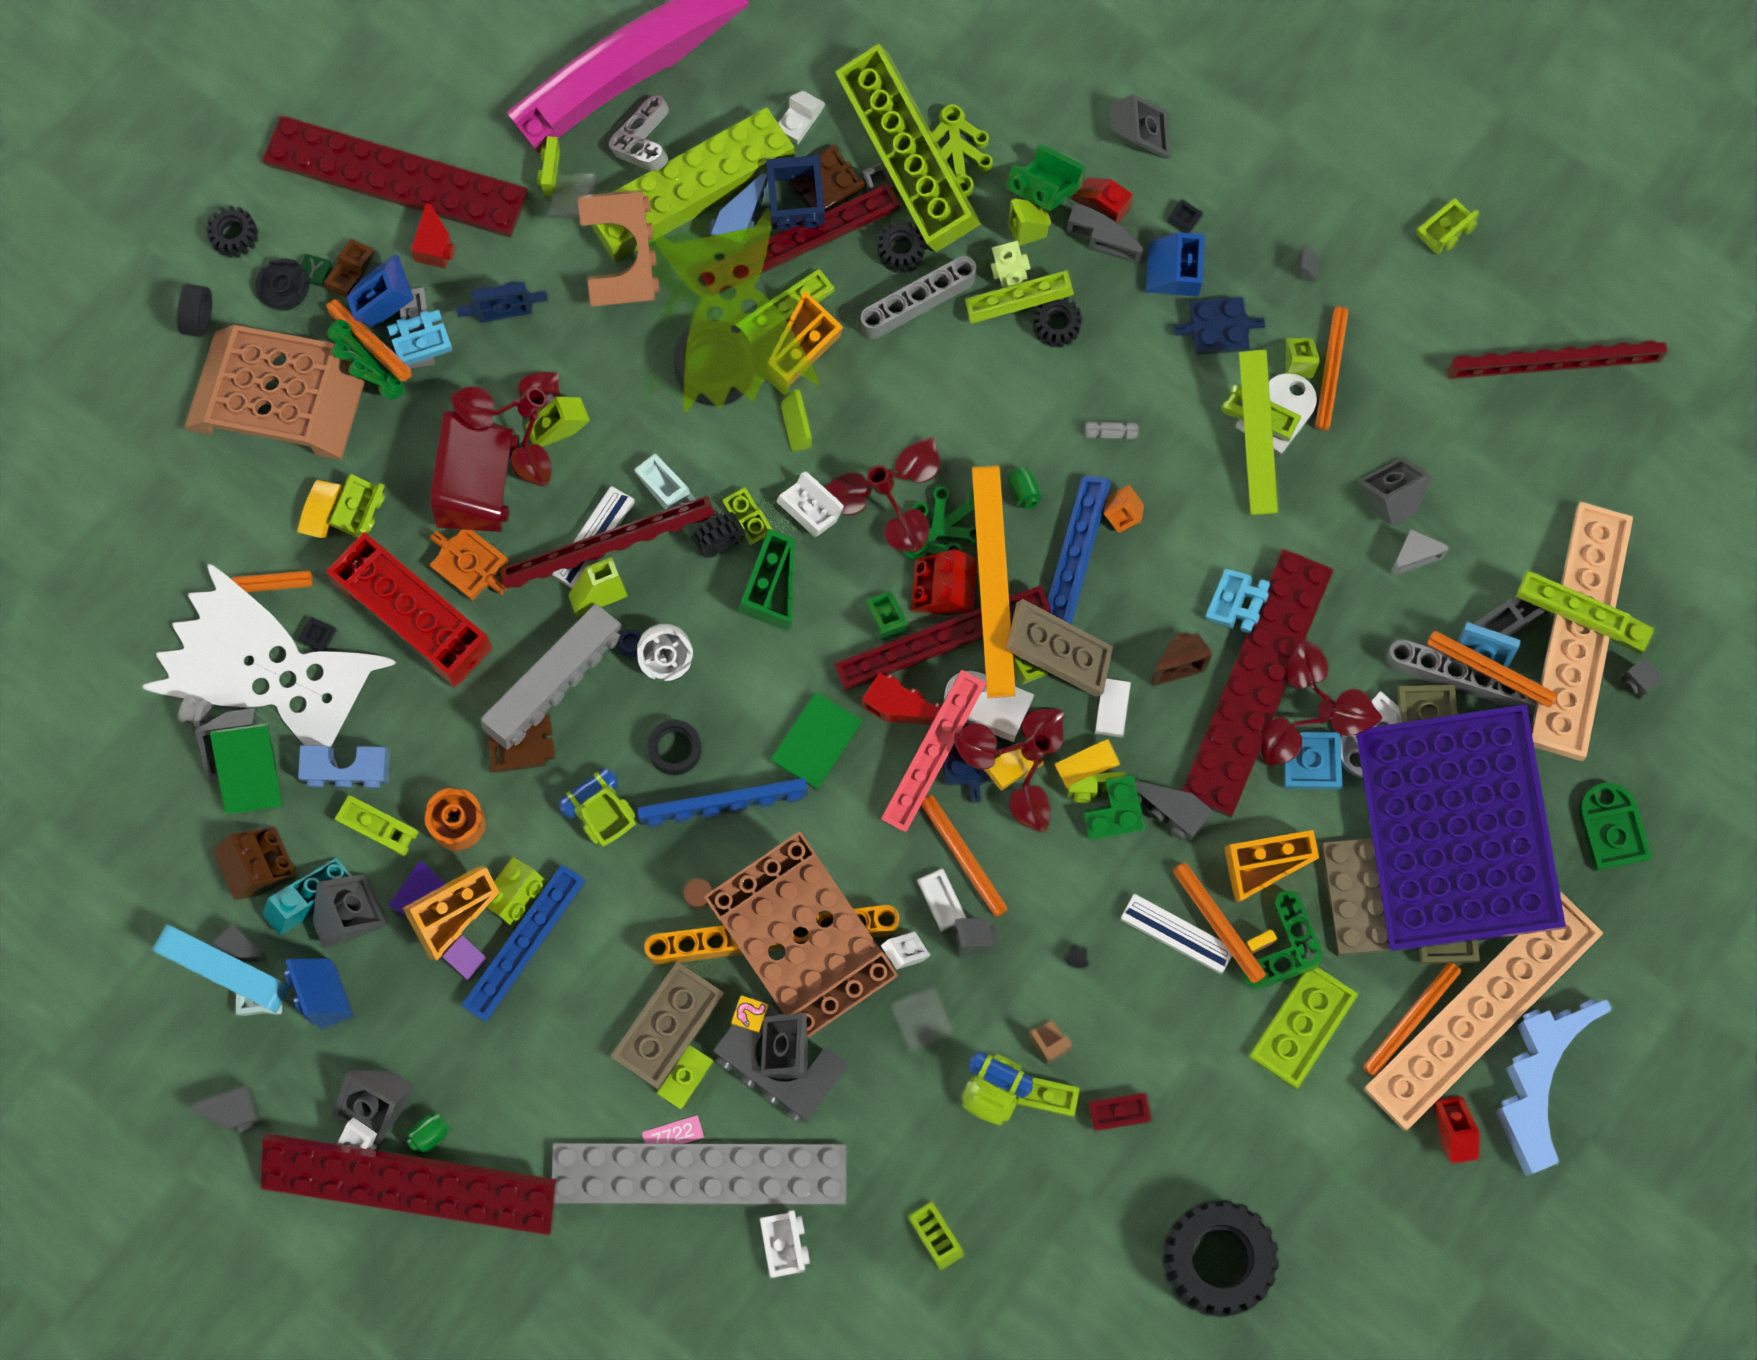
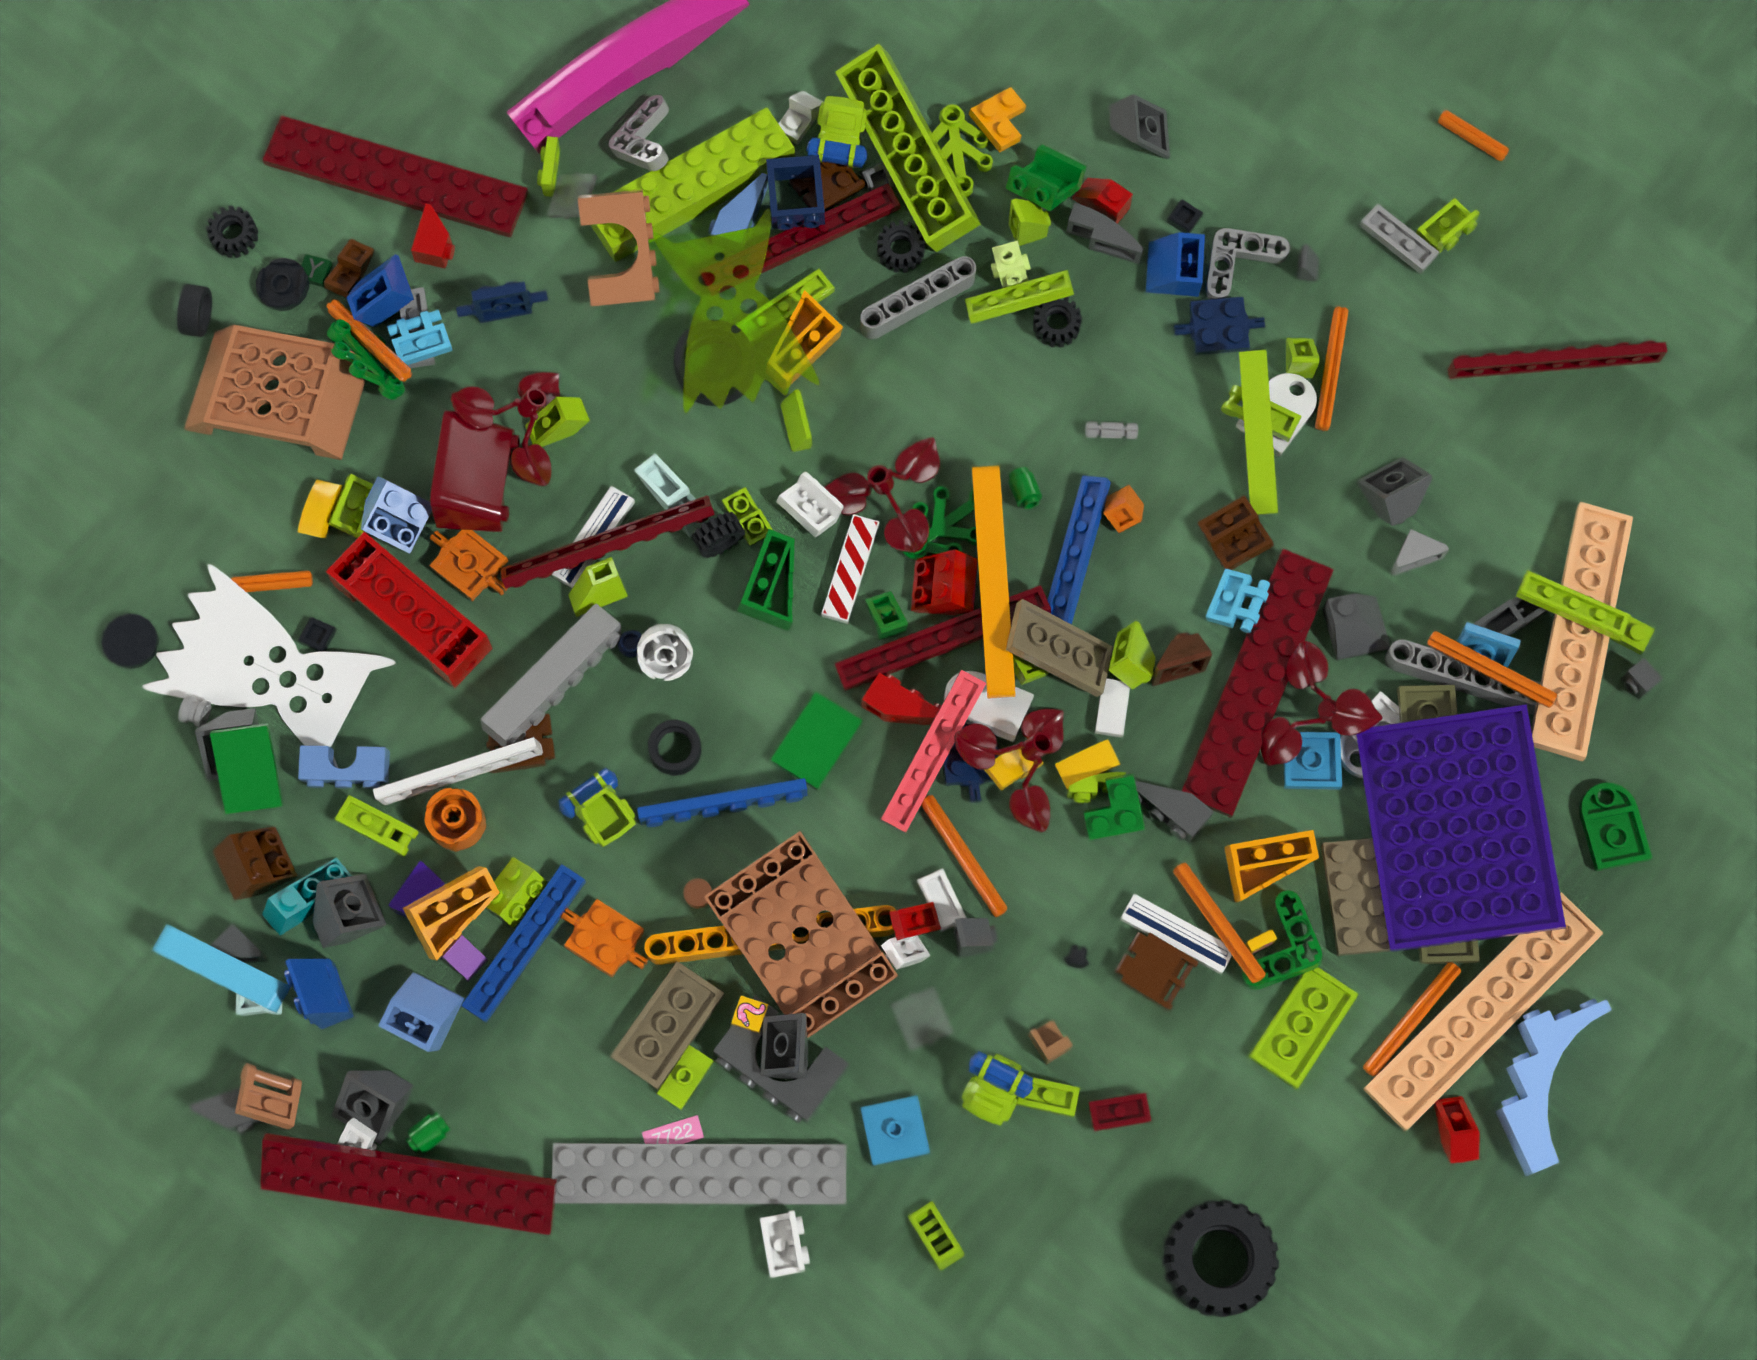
(130, 641): none -> black tile
(267, 1104): none -> nougat plate
(394, 514): none -> medium blue slope
(421, 1012): none -> medium blue slope
(458, 771): none -> white tile
(604, 938): none -> orange plate
(840, 131): none -> lime piece
(850, 569): none -> tile
(895, 1130): none -> dark azure plate
(915, 920): none -> red plate
(994, 115): none -> light orange plate
(1132, 656): none -> lime slope
(1154, 969): none -> reddish brown plate
(1229, 252): none -> light grey beam
(1235, 534): none -> reddish brown slope
(1355, 625): none -> dark grey slope
(1399, 238): none -> light grey plate
(1473, 135): none -> orange axle

